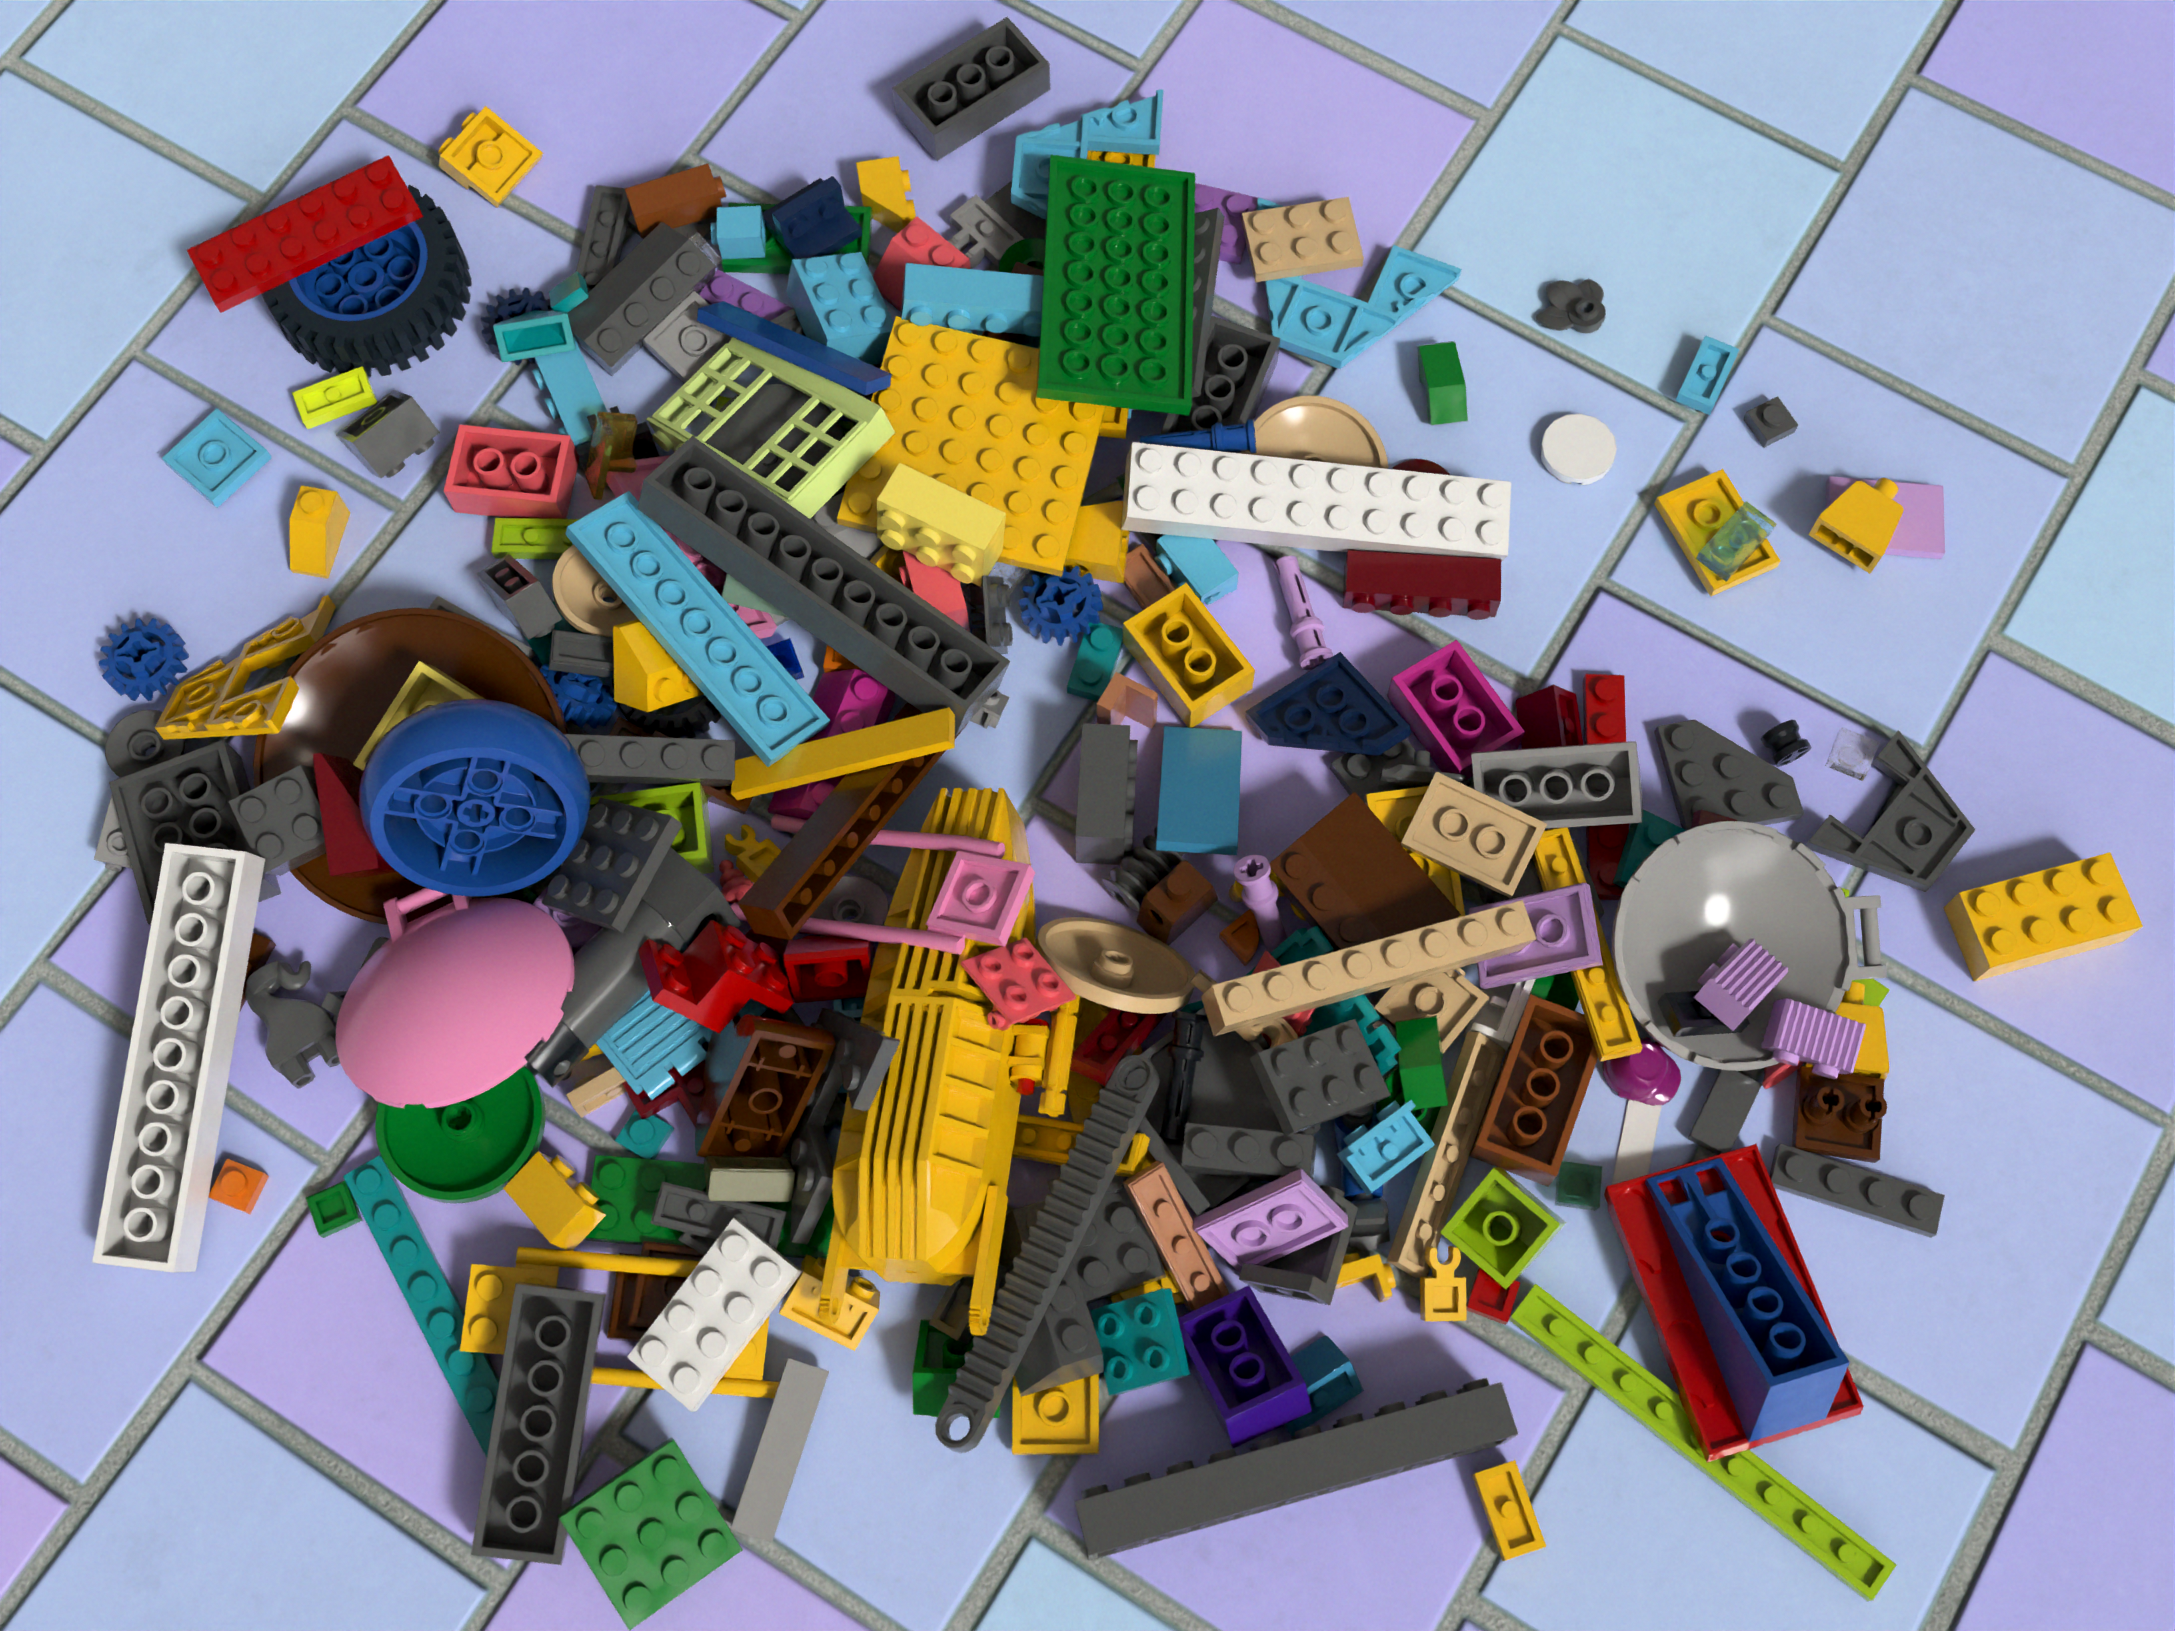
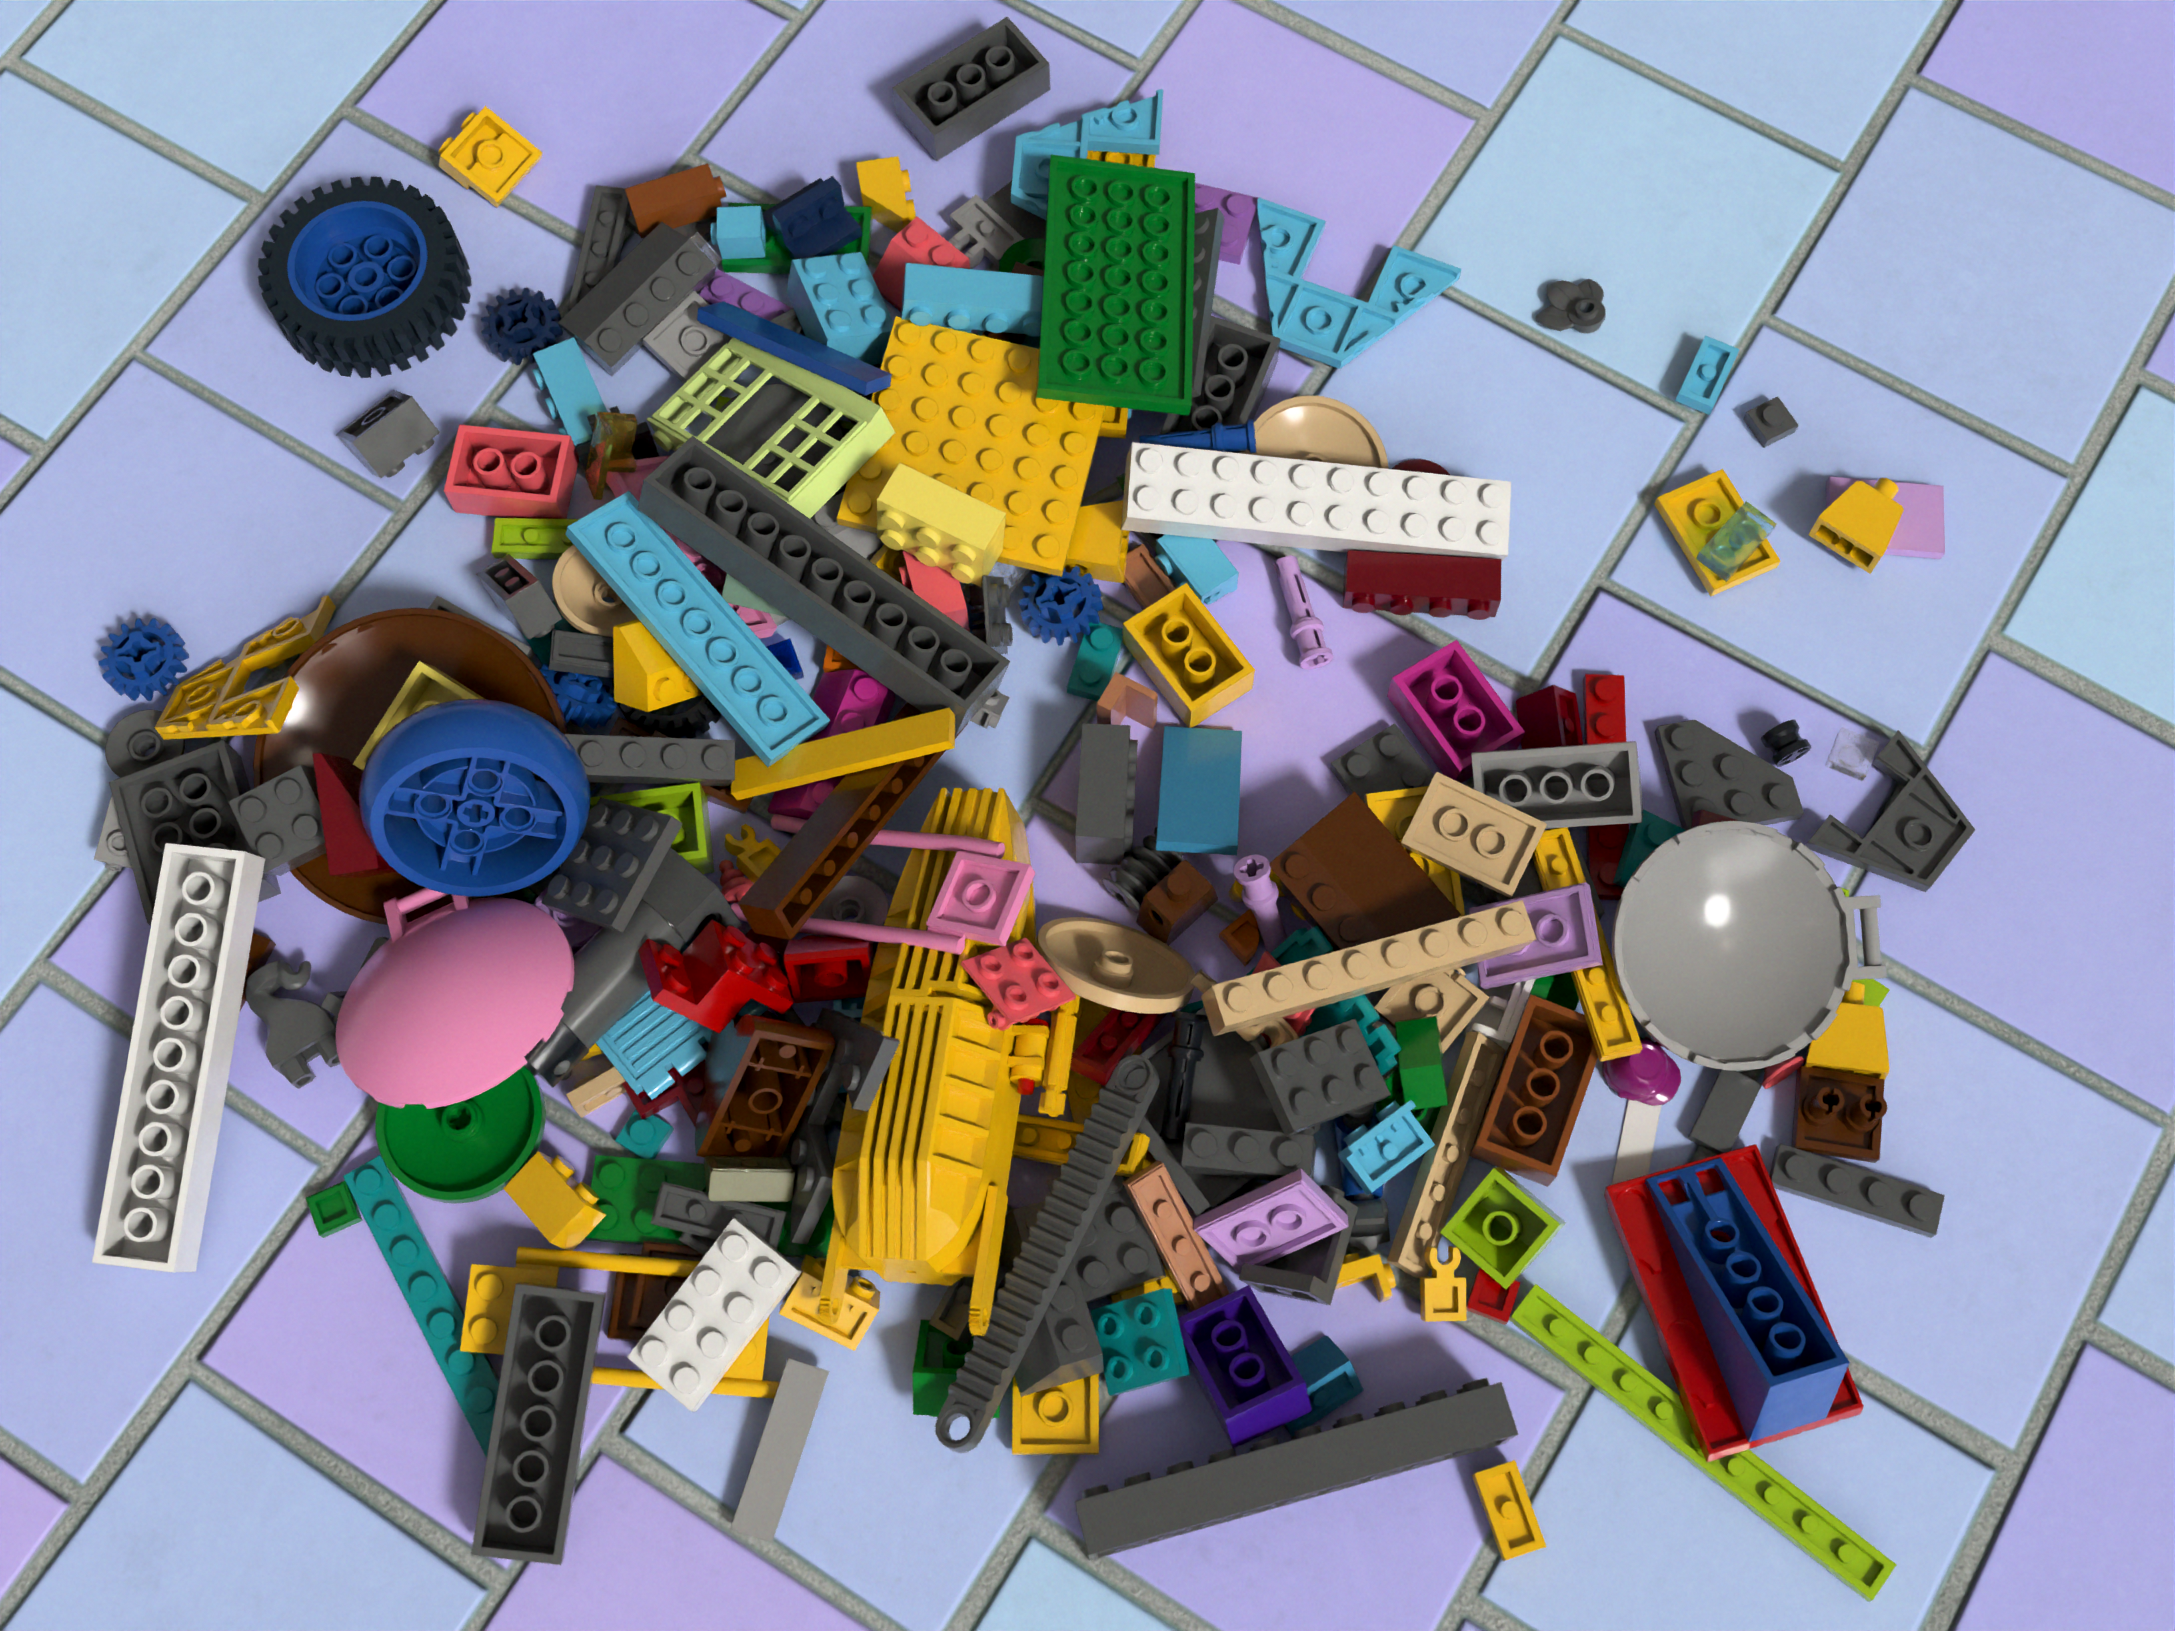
(216, 458): medium azure plate -> none
(238, 1186): orange plate -> none
(304, 233): red plate -> none
(316, 531): yellow slope -> none
(334, 397): neon yellow plate -> none
(534, 335): teal slope -> none
(569, 293): teal tile -> none
(650, 1533): green plate -> none
(1302, 239): tan plate -> none
(1329, 712): dark blue plate -> none
(1417, 774): dark grey piece -> none
(1444, 382): green slope -> none
(1578, 449): white tile -> none
(1578, 1186): clear green plate -> none
(1690, 1018): black plate -> none
(1740, 983): lavender brick -> none
(1814, 1037): lavender brick -> none
(2042, 916): yellow brick -> none

